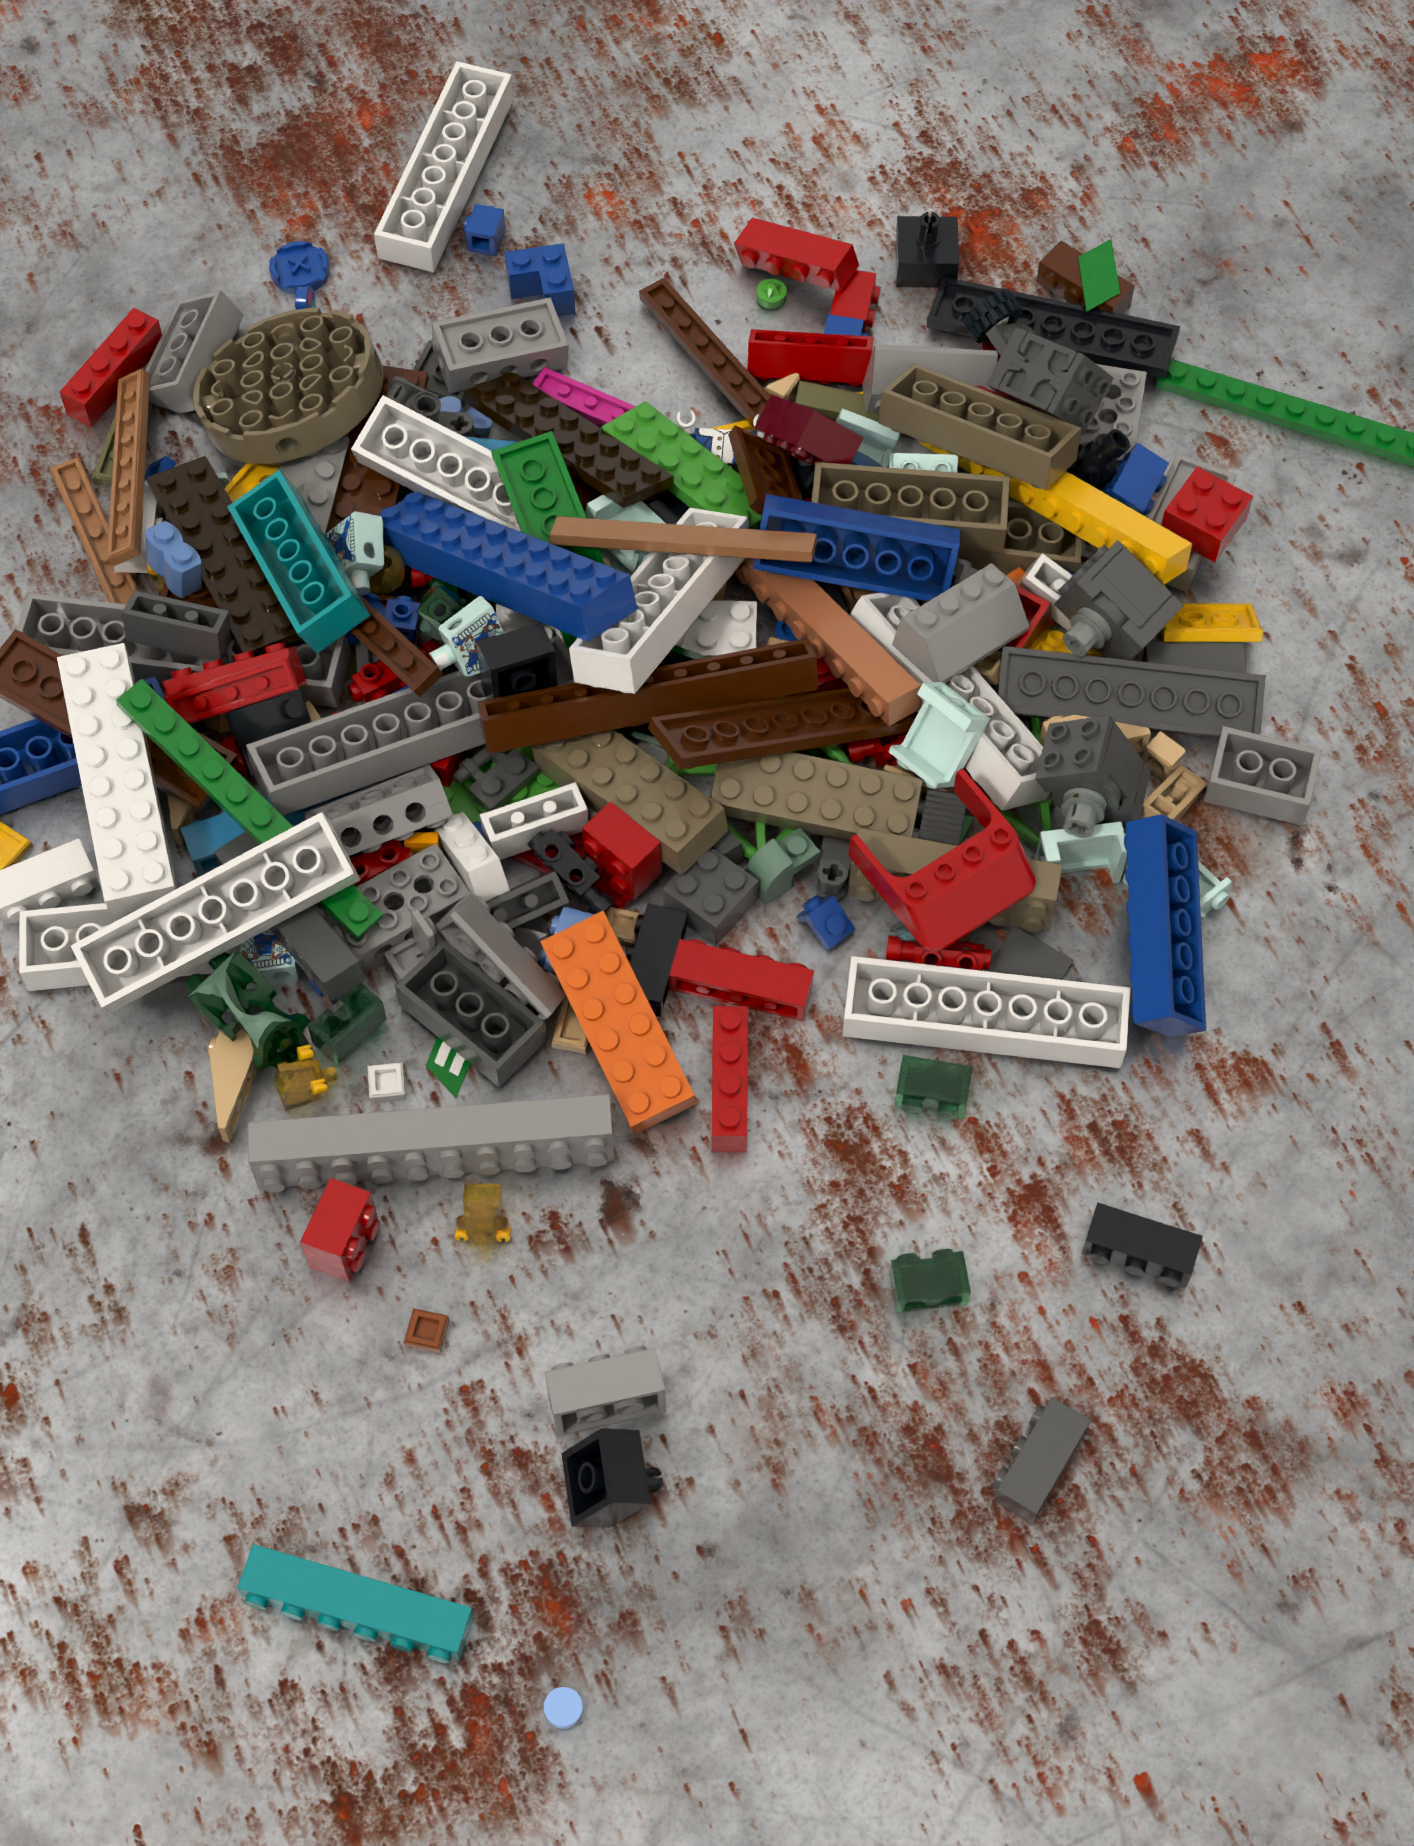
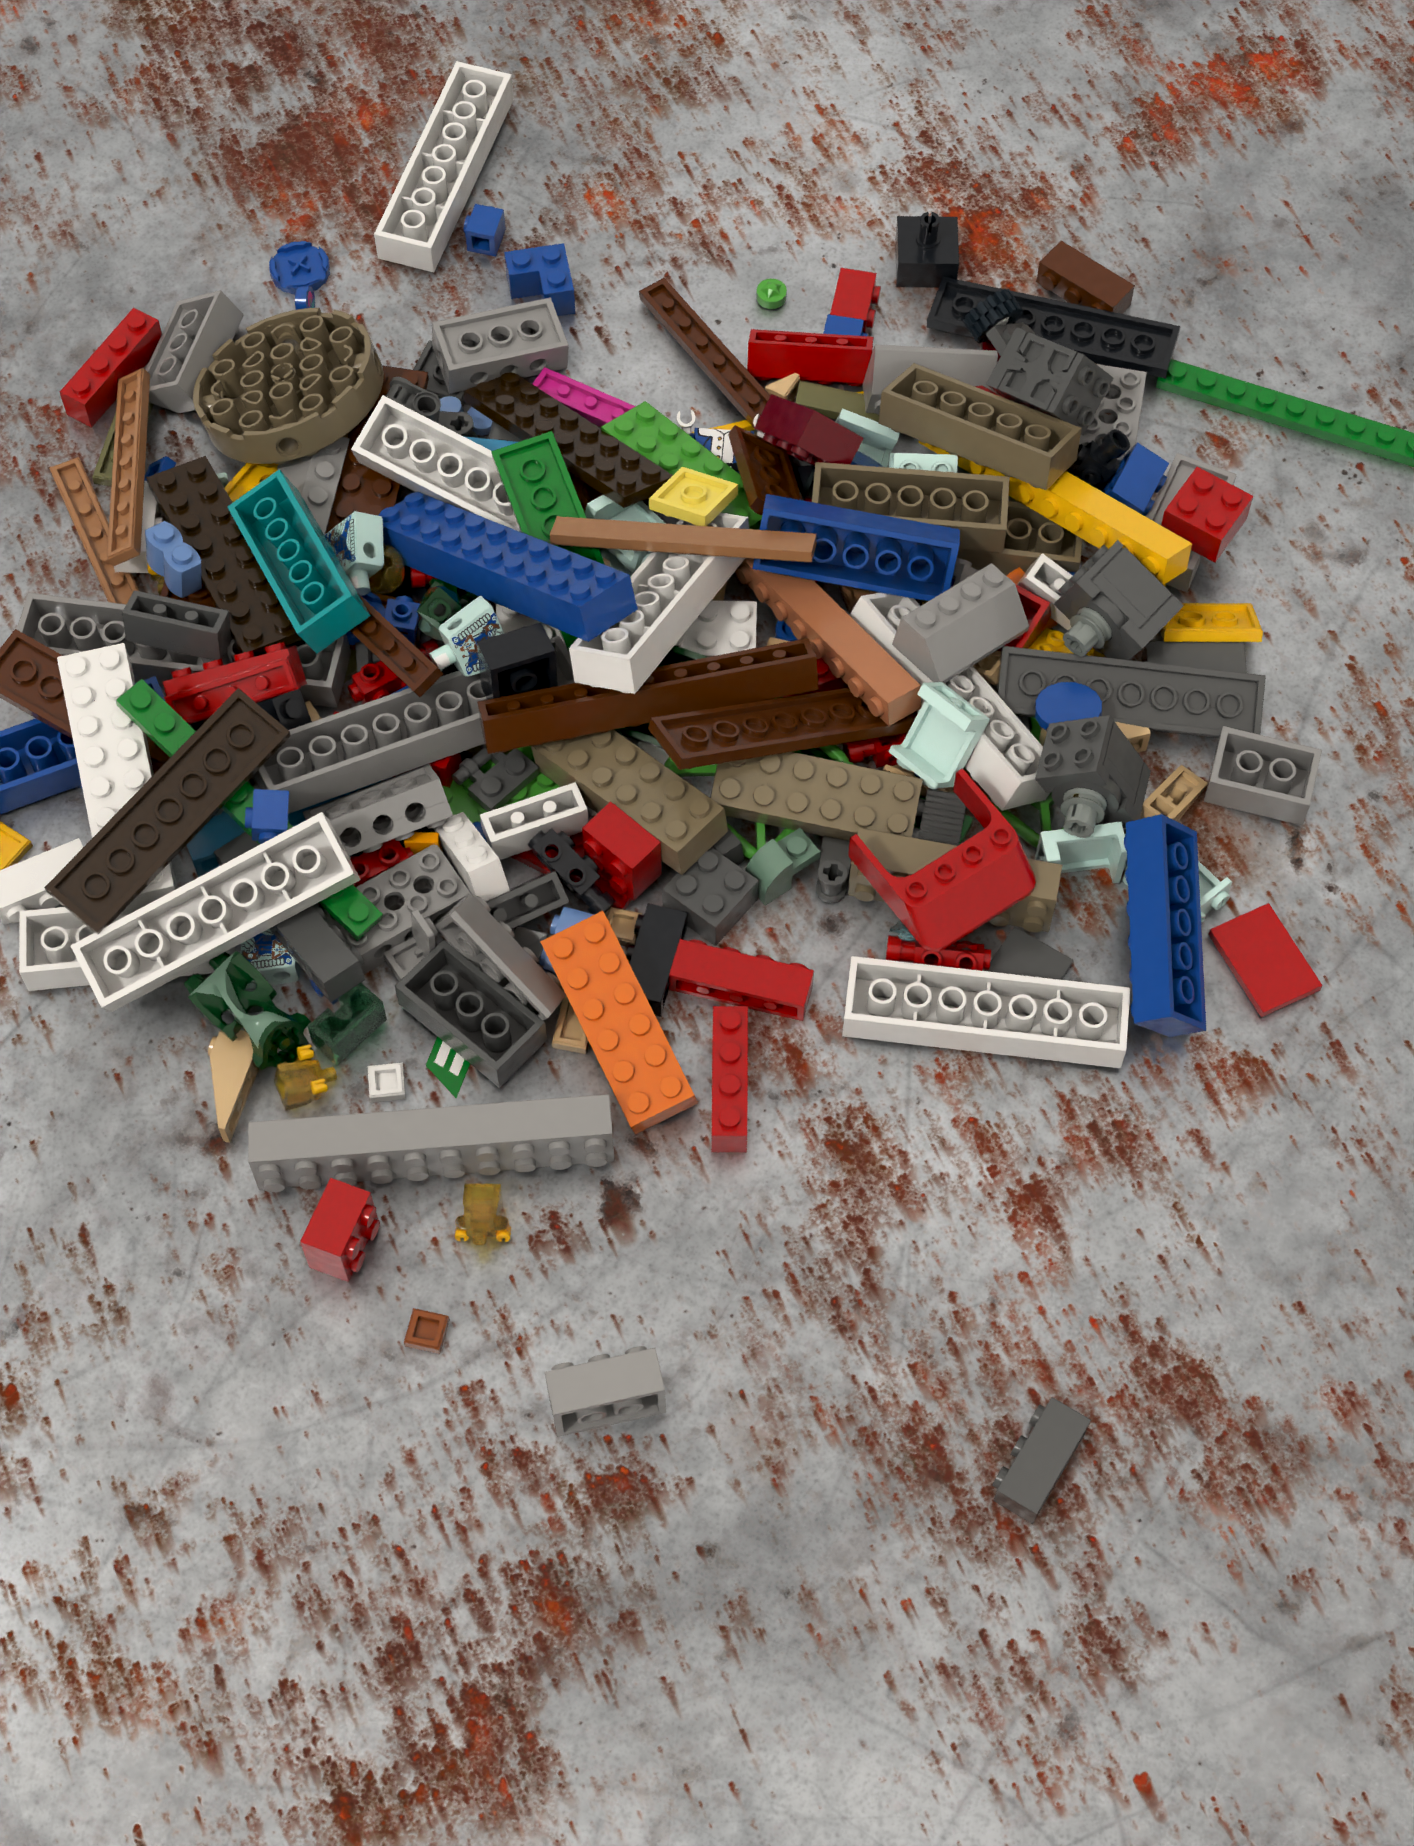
(167, 812): none -> dark brown plate
(268, 814): none -> blue brick
(355, 1603): teal brick -> none
(563, 1708): light blue tile -> none
(607, 1478): black brick -> none
(693, 497): none -> light yellow plate
(796, 254): red brick -> none
(826, 920): blue bracket -> none
(929, 1282): clear green brick -> none
(933, 1087): clear green brick -> none
(1065, 703): none -> blue tile
(1099, 275): green sticker -> none
(1141, 1245): black brick -> none
(1163, 755): tan slope -> none
(1265, 960): none -> red tile

